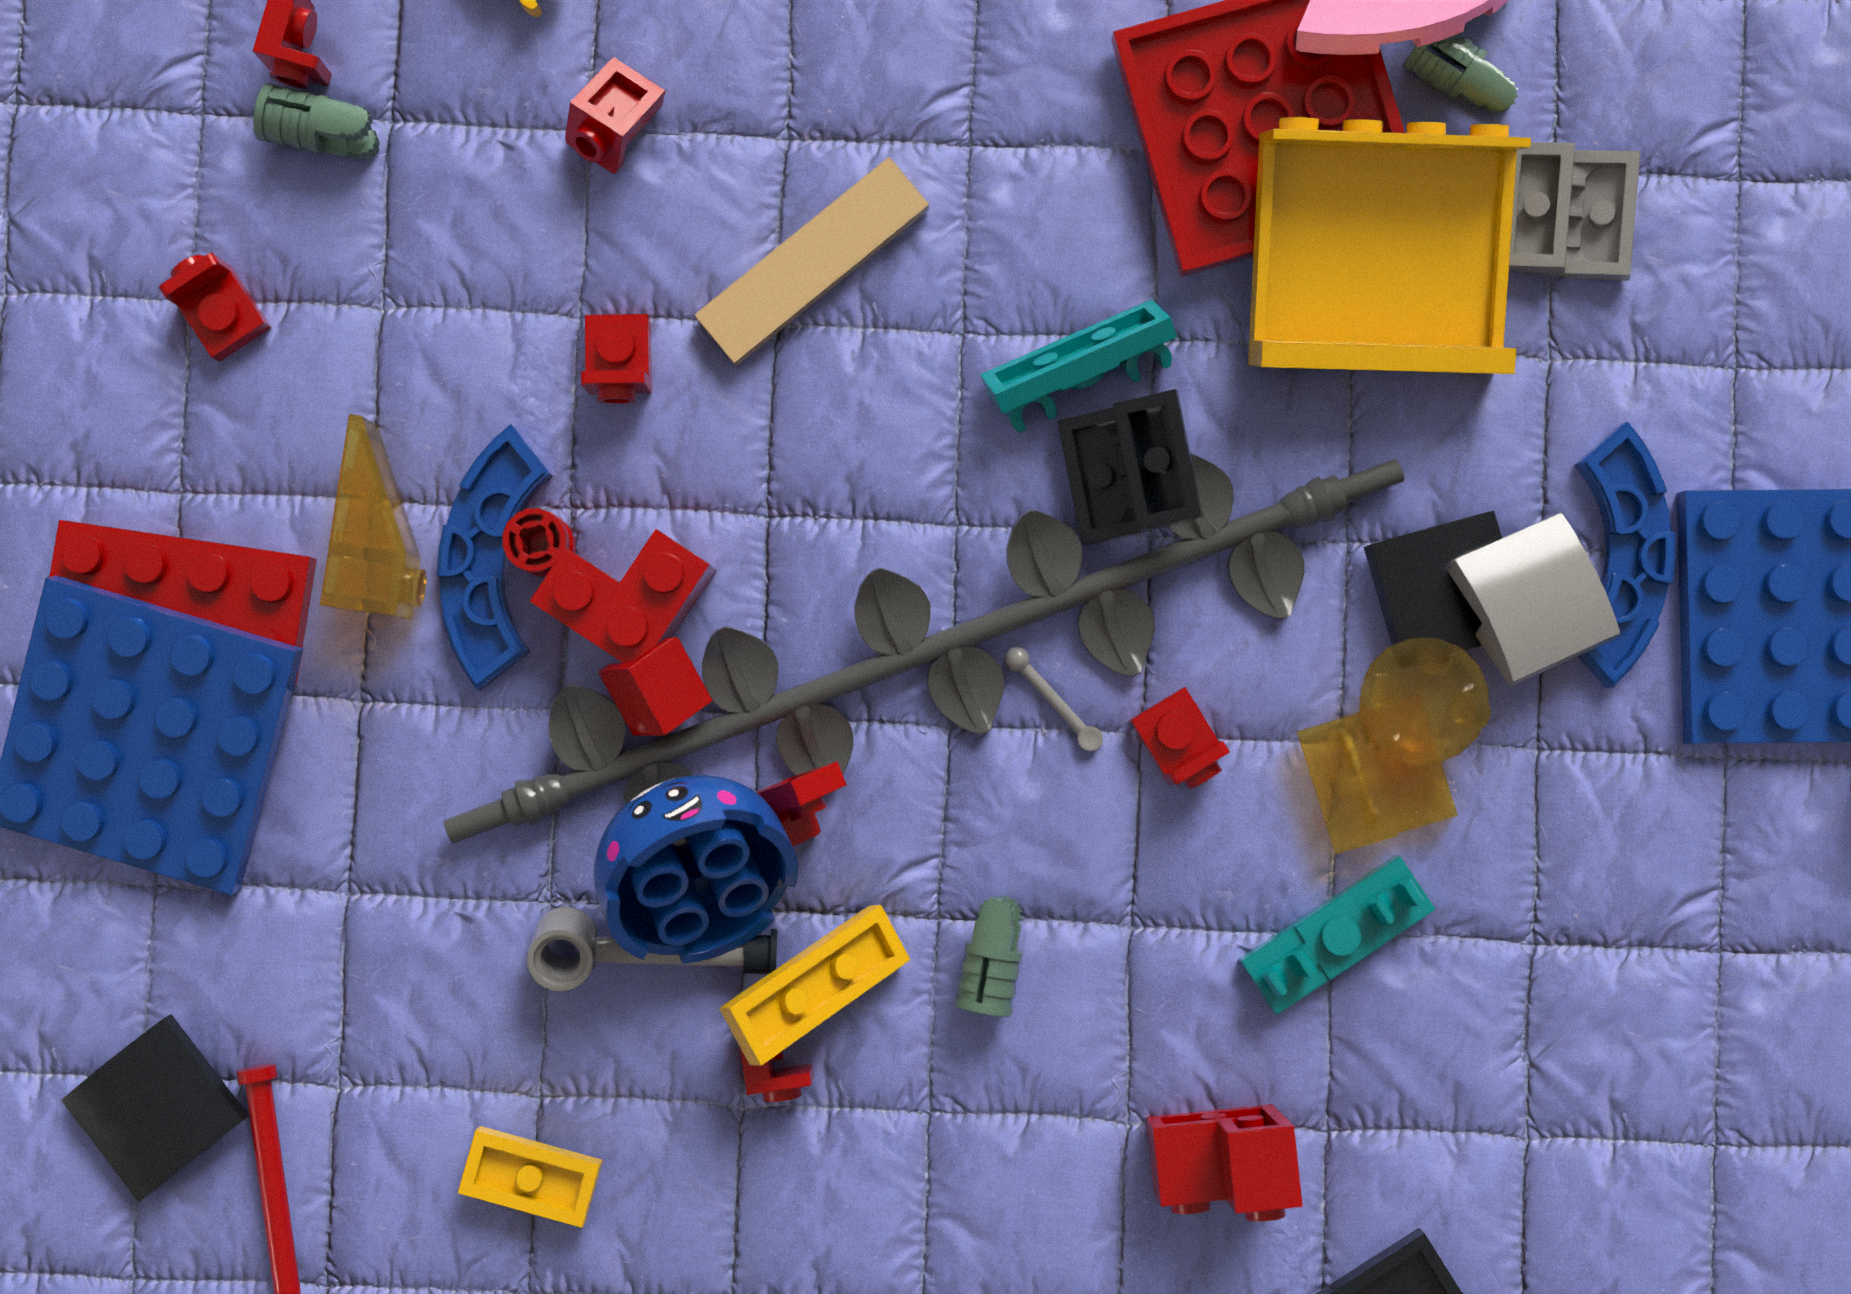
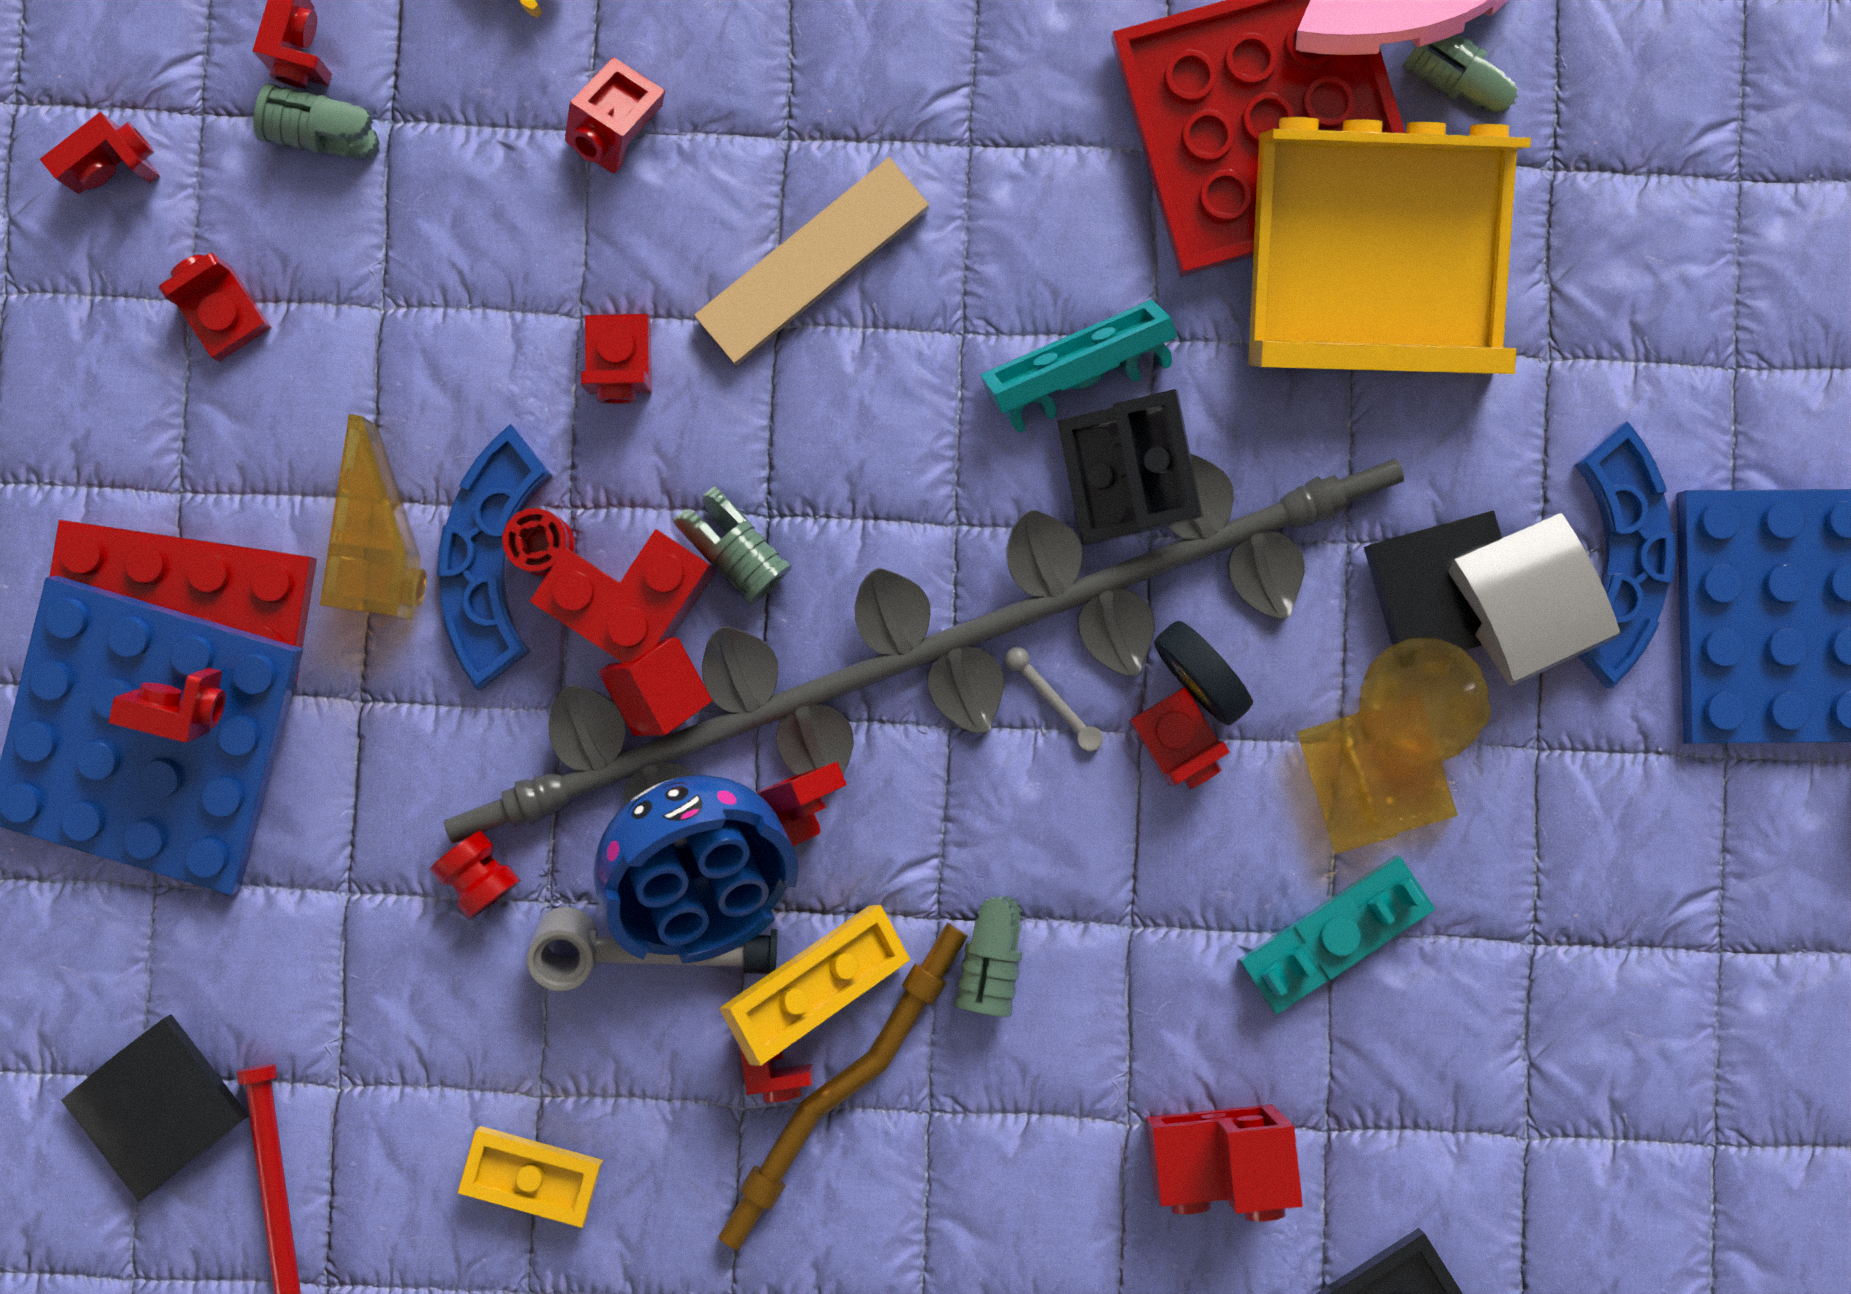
(94, 150): none -> red bracket
(163, 713): none -> red bracket
(474, 874): none -> red wheel
(740, 554): none -> sand green hinge
(765, 1183): none -> pearl gold bar
(1203, 672): none -> black bush
(1574, 212): light grey slope -> none

